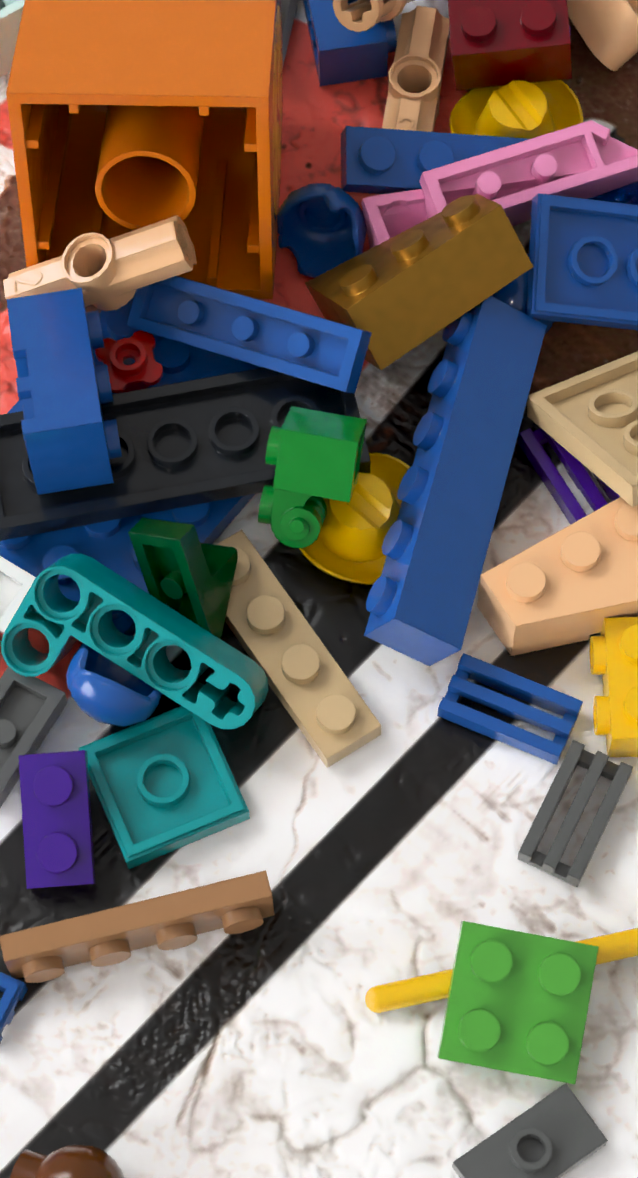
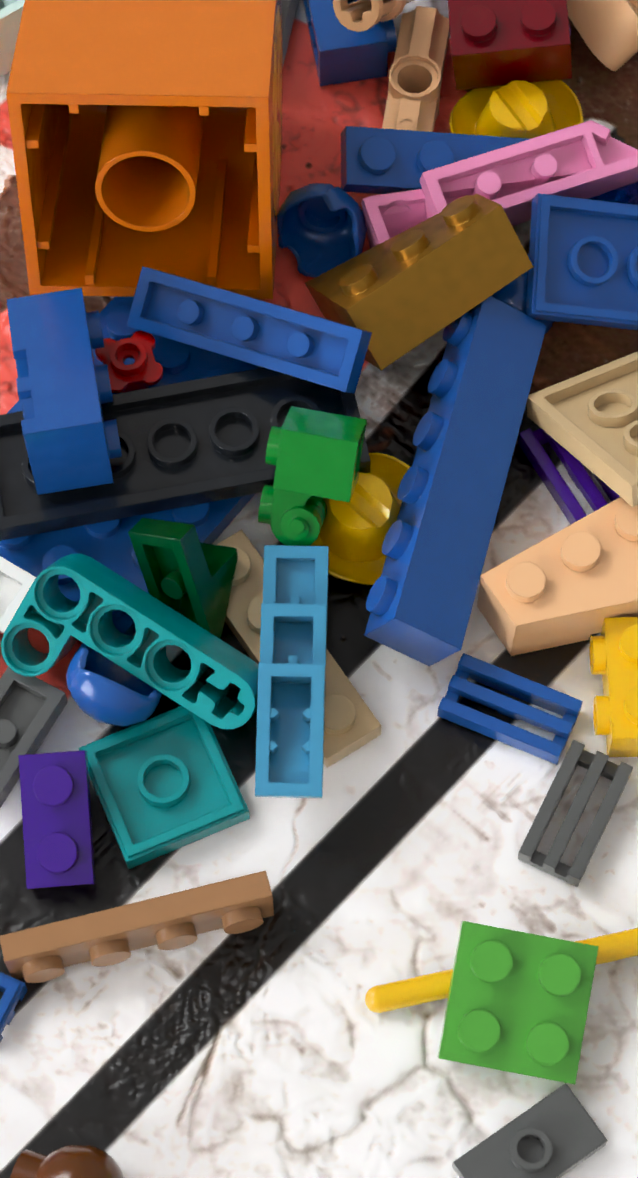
(111, 267): light nougat piece -> none
(292, 672): none -> dark azure slope

